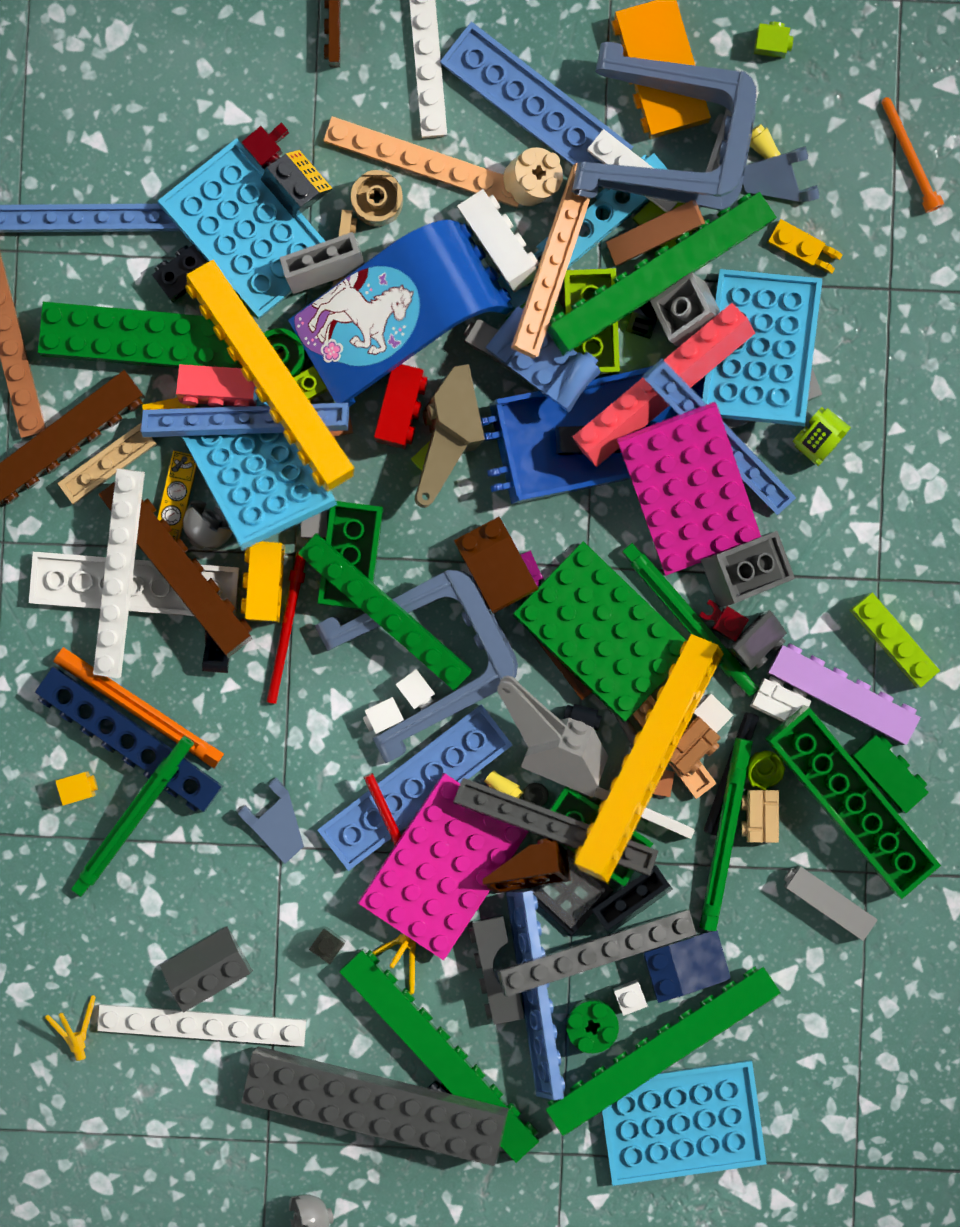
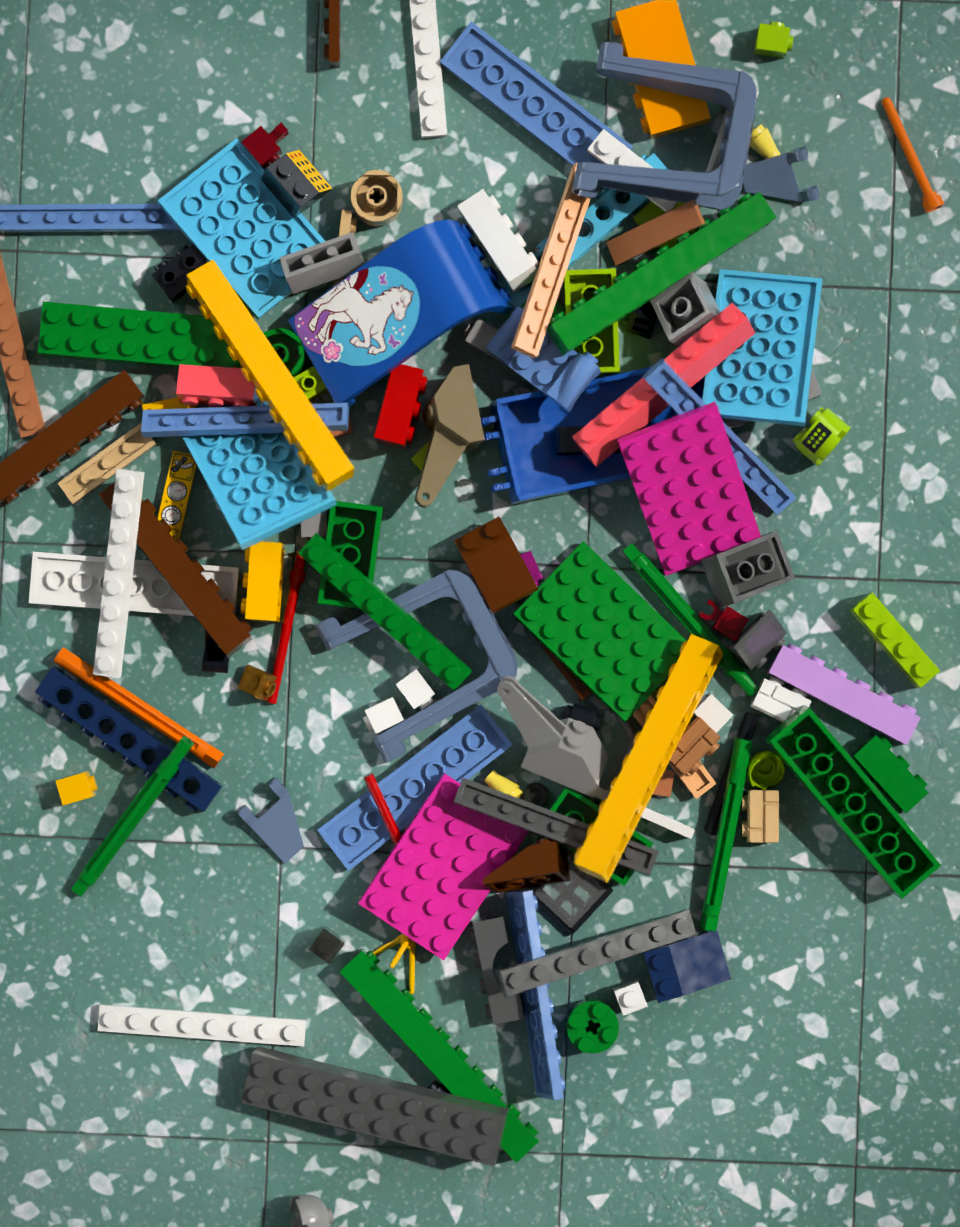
(76, 1039): yellow plant -> none
(205, 526): light grey cylinder -> none
(205, 969): dark grey slope -> none
(257, 682): none -> pearl gold bracket
(417, 159): light nougat plate -> none
(533, 176): tan brick -> none
(632, 900): black brick -> none
(662, 1051): green brick -> none
(686, 1124): medium azure plate -> none
(802, 246): yellow hinge -> none
(829, 902): light grey brick -> none

